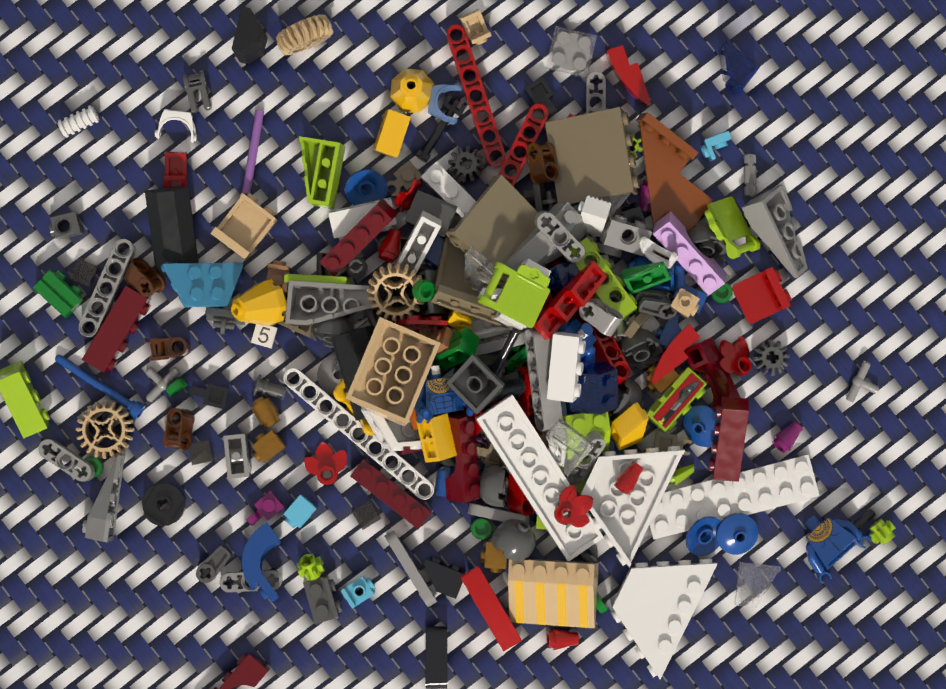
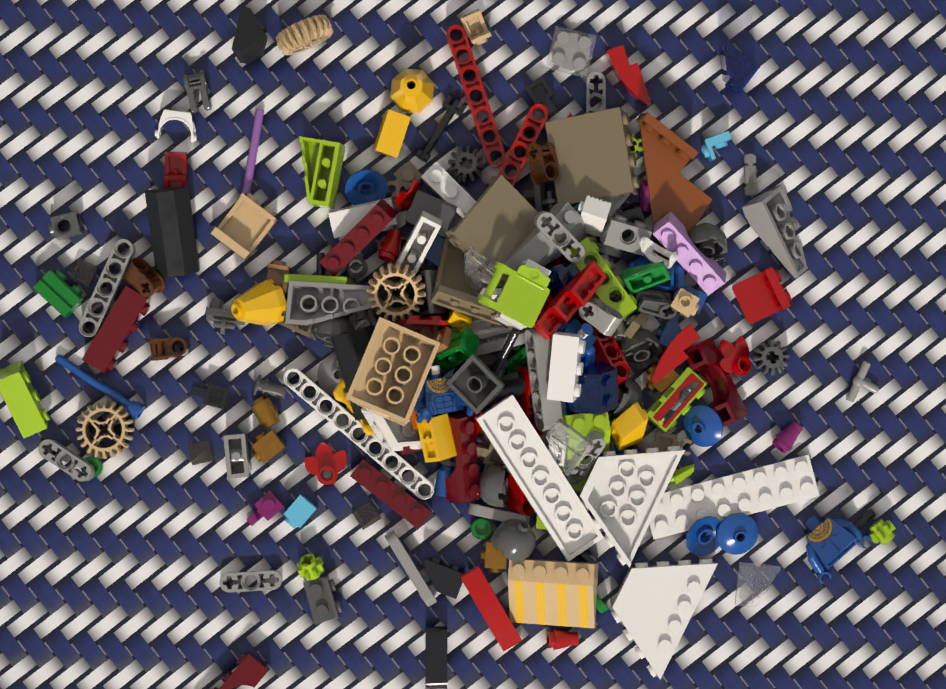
(78, 121): white piece -> none
(103, 515): light grey wedge -> none
(162, 383): light grey piece -> none
(175, 501): black plate -> none
(176, 387): green tile -> none
(179, 429): reddish brown piece -> none
(203, 282): dark azure wing -> none
(215, 562): dark grey piece -> none
(254, 553): blue arch -> none
(264, 335): white tile -> none
(354, 599): medium azure brick -> none
(423, 290): green tile -> none
(436, 93): medium blue helmet -> none
(575, 505): red plate -> none
(627, 479): red cone -> none
(723, 293): green tile -> none
(729, 225): lime piece -> none
(730, 438): dark red brick -> none

